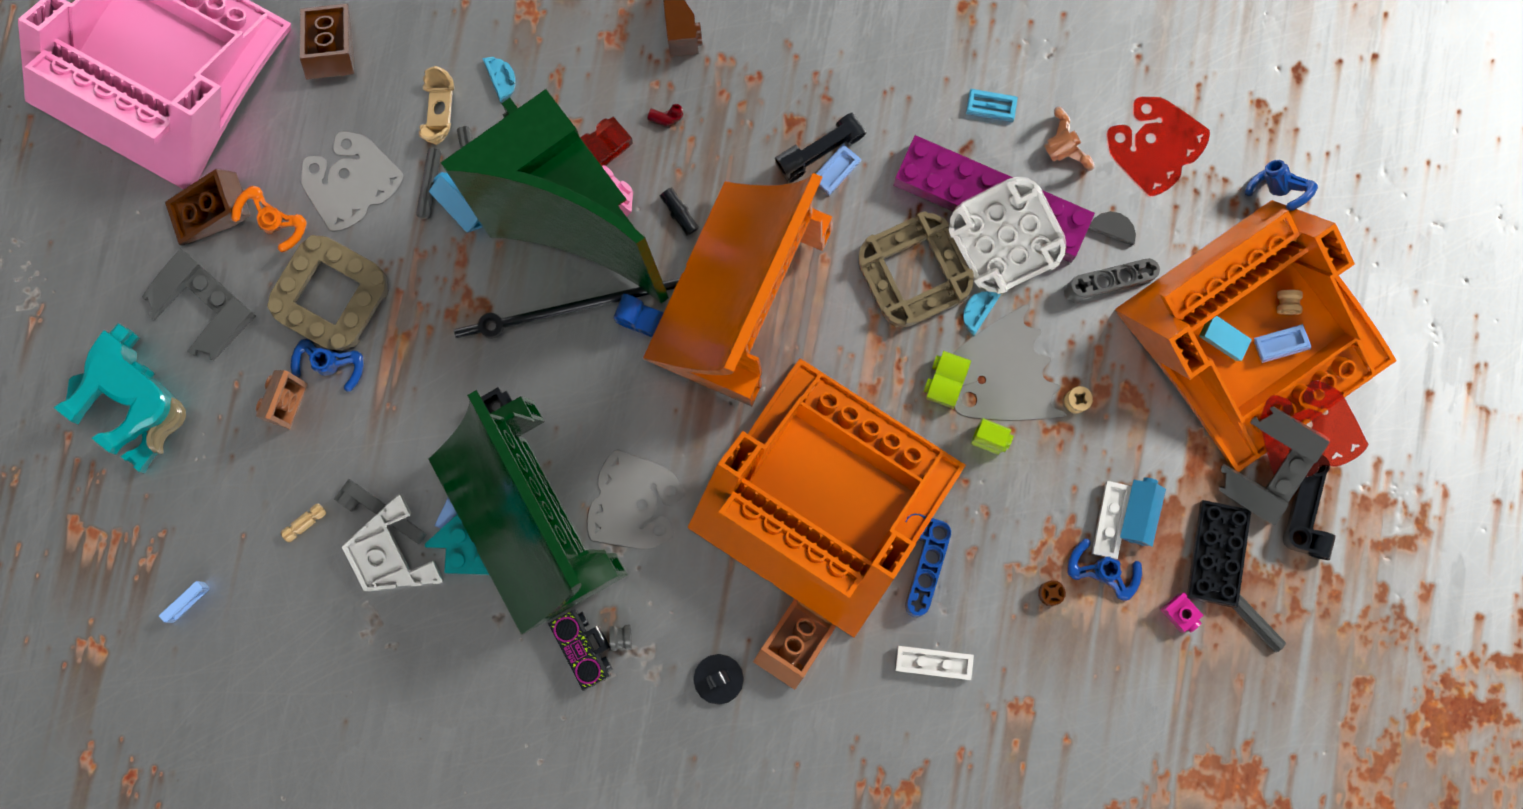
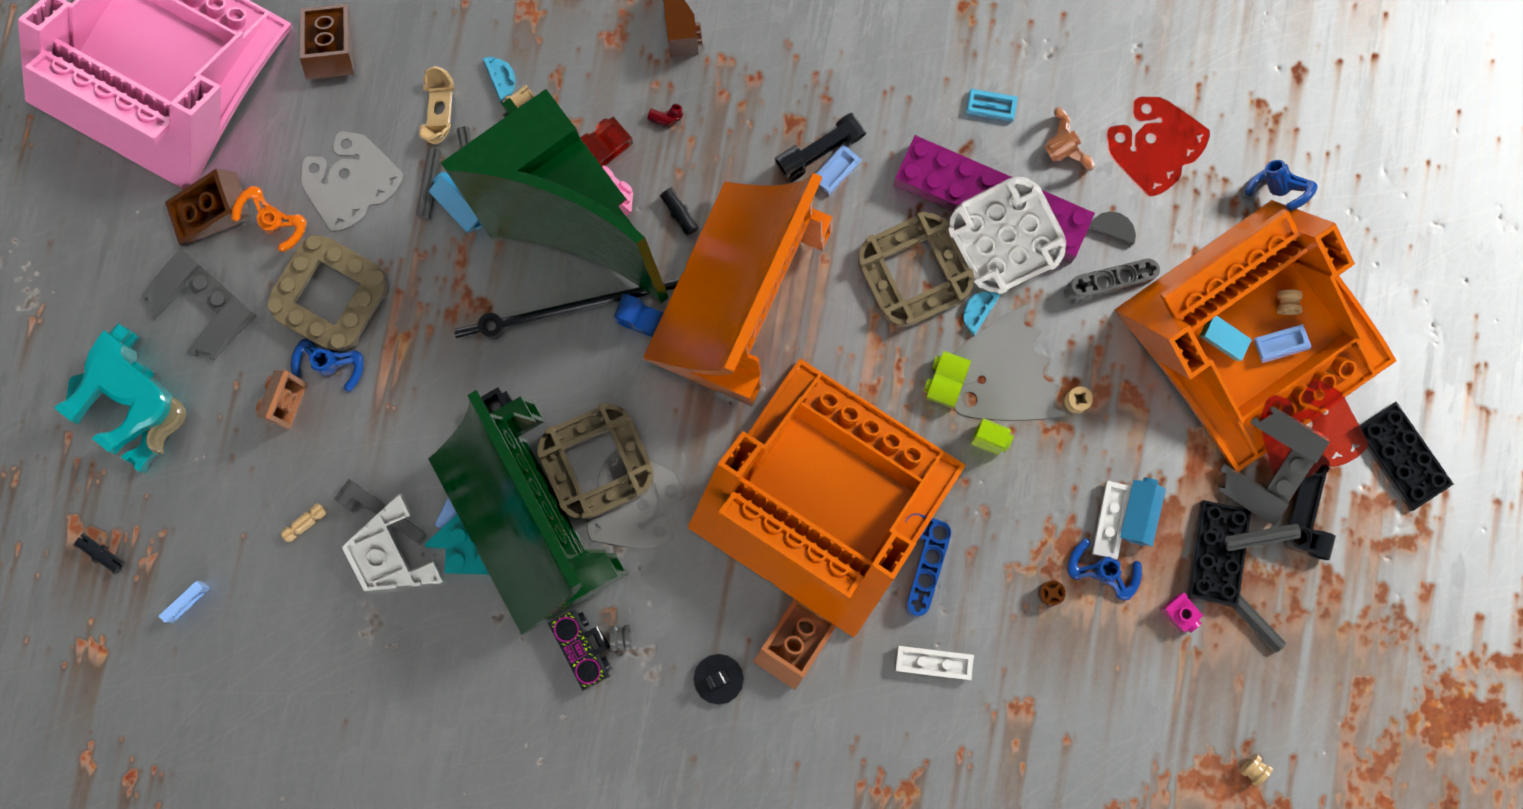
(99, 553): none -> black pin
(521, 96): none -> tan pin
(583, 428): none -> dark tan plate
(1256, 770): none -> tan wheel
(1262, 537): none -> dark grey axle
(1404, 457): none -> black tile

